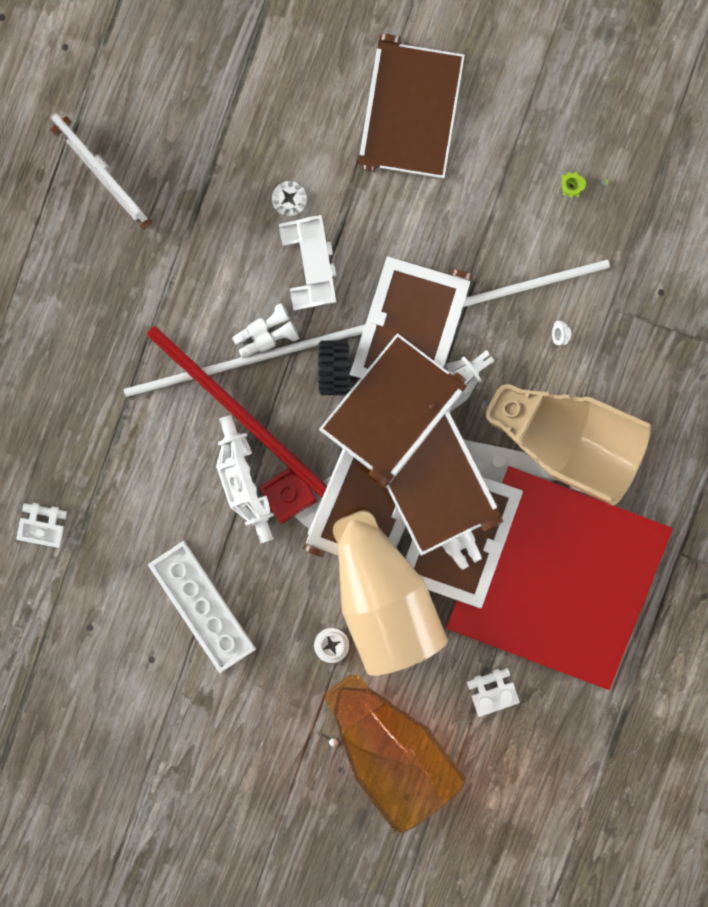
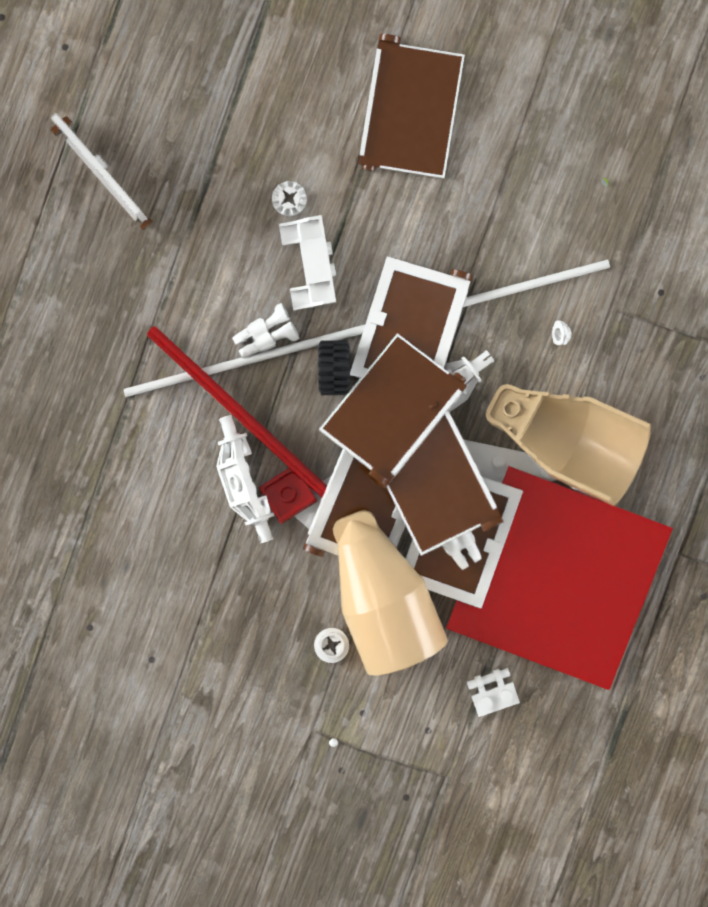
(41, 532): white plate -> none
(202, 607): white tile -> none
(392, 755): clear orange windscreen -> none
(576, 181): lime animal -> none

